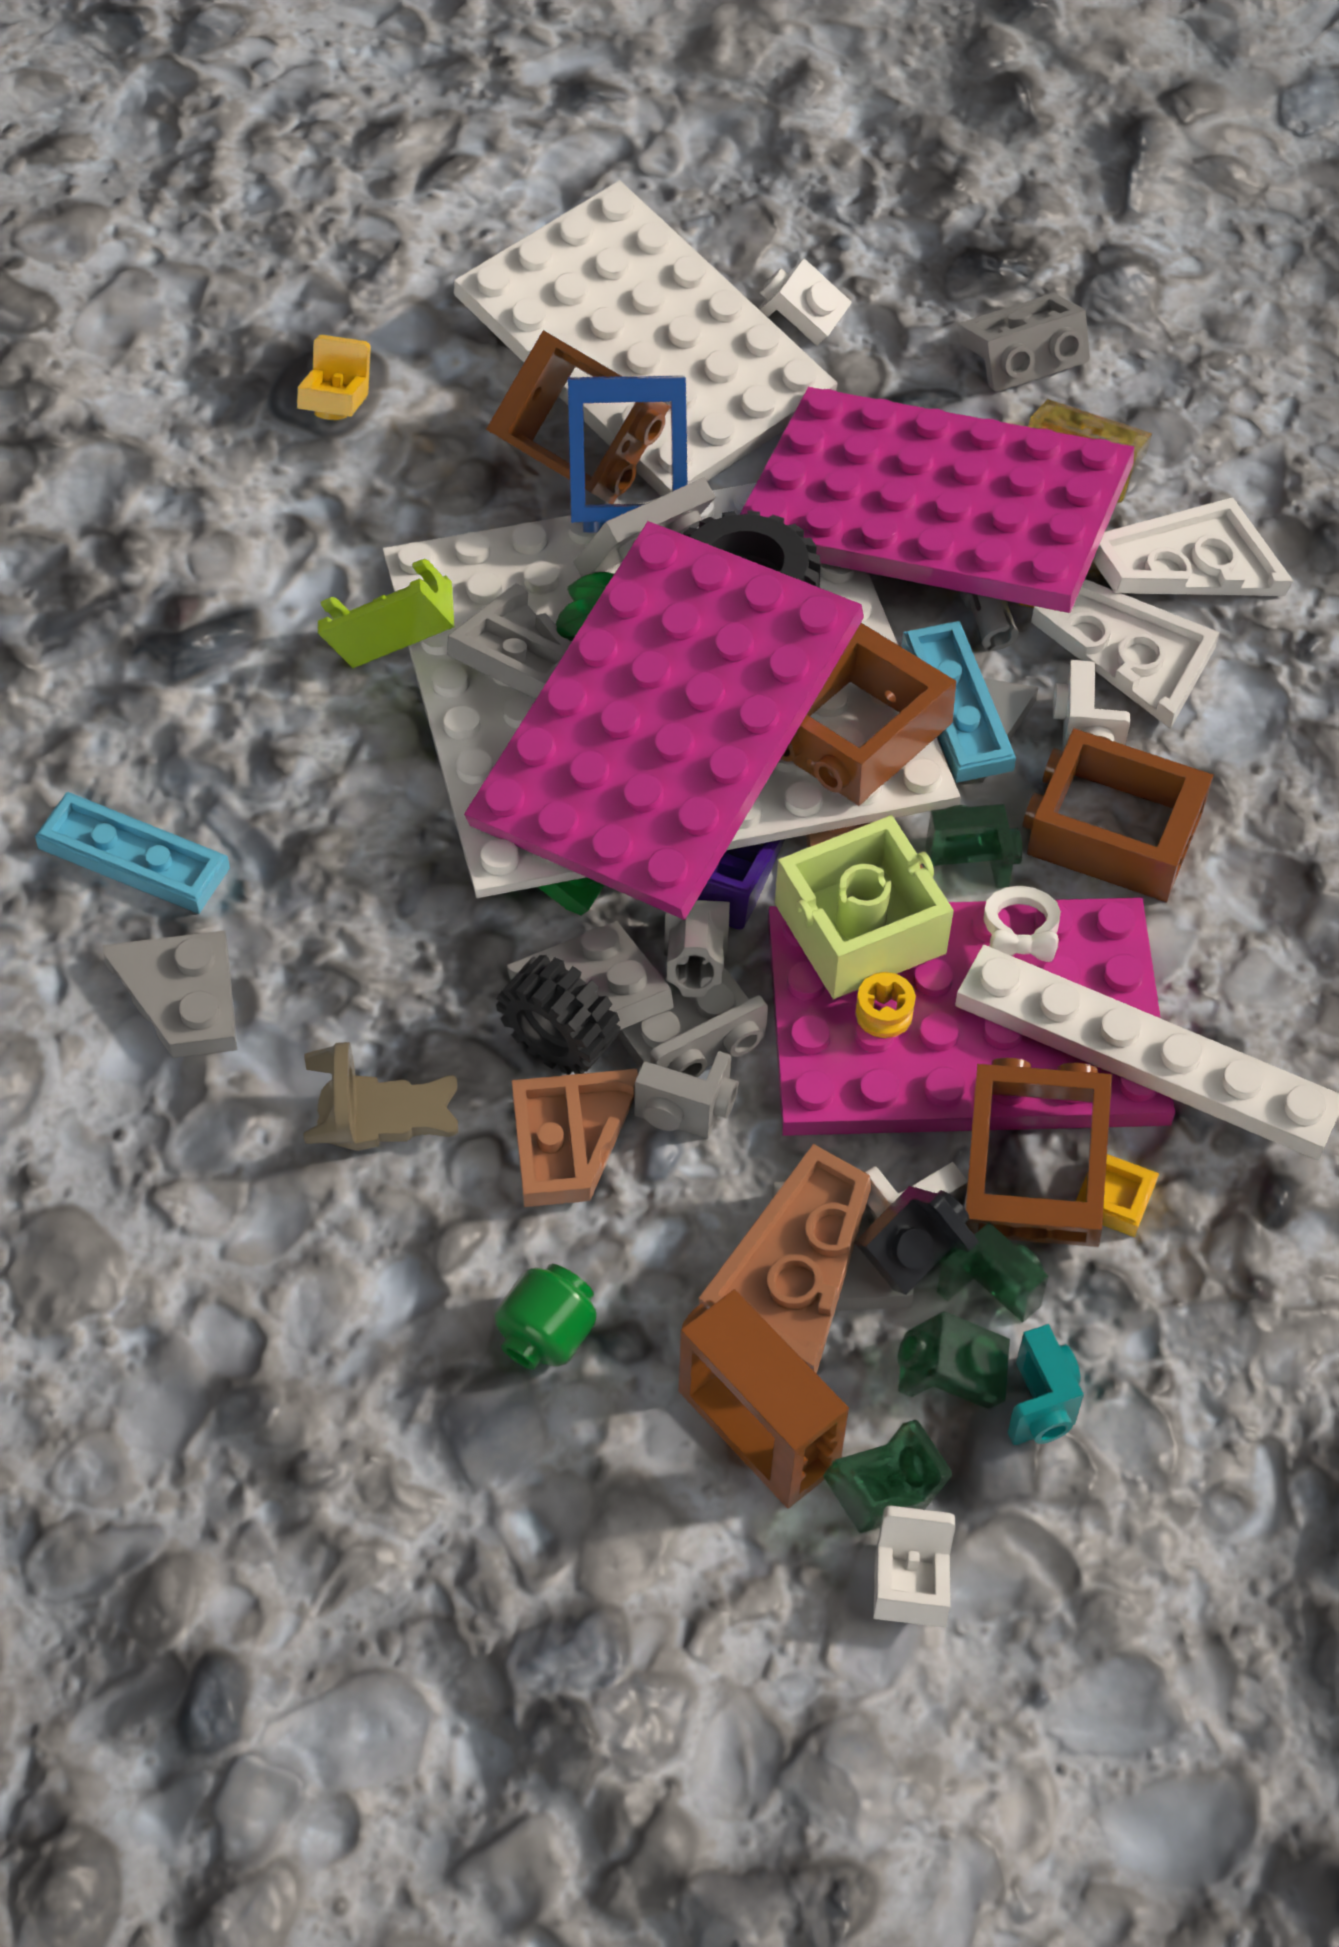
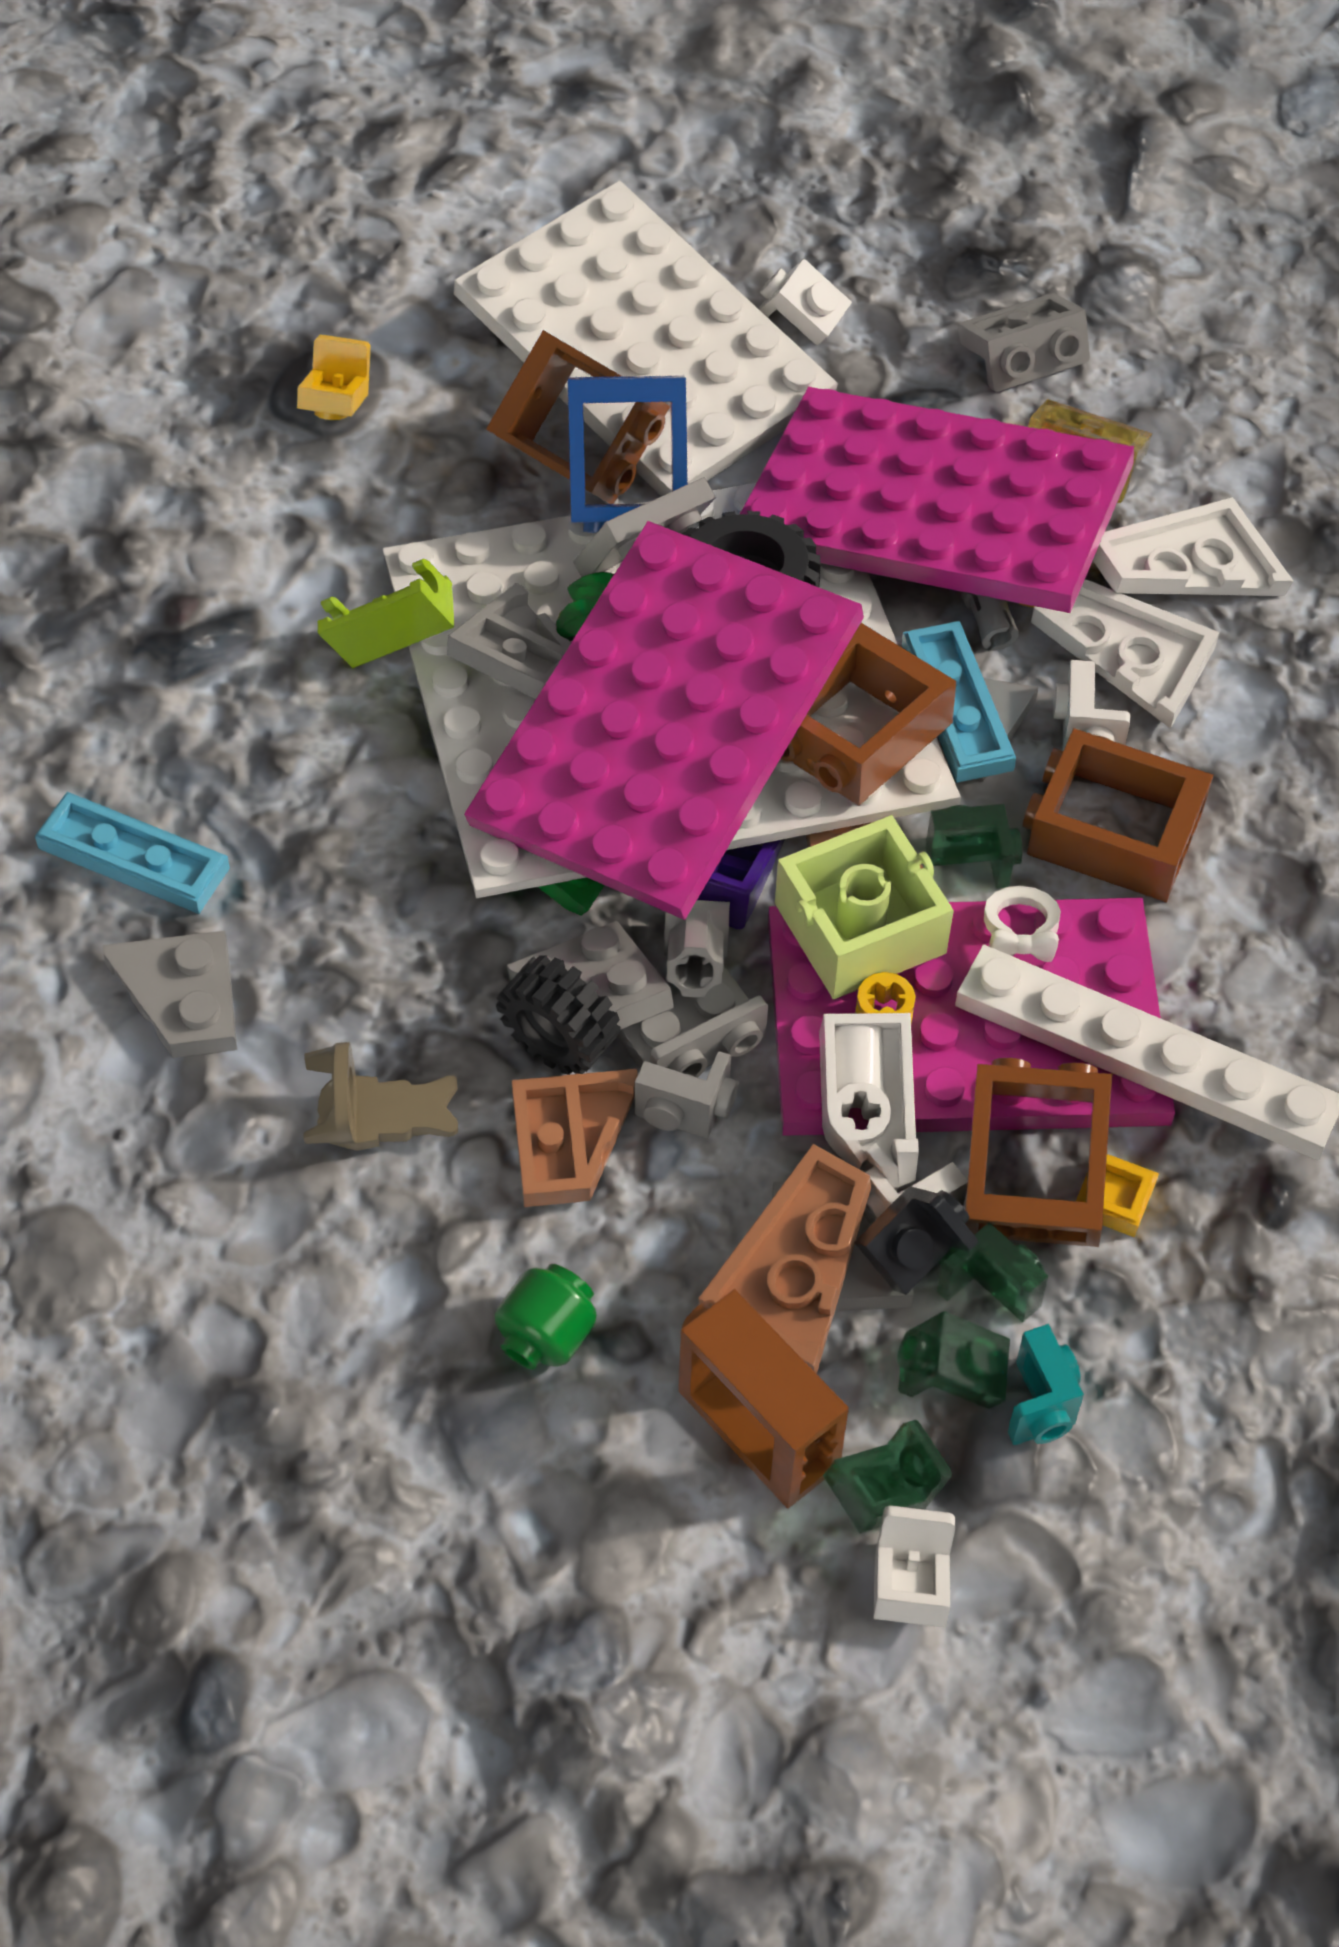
(870, 1068): none -> white piece

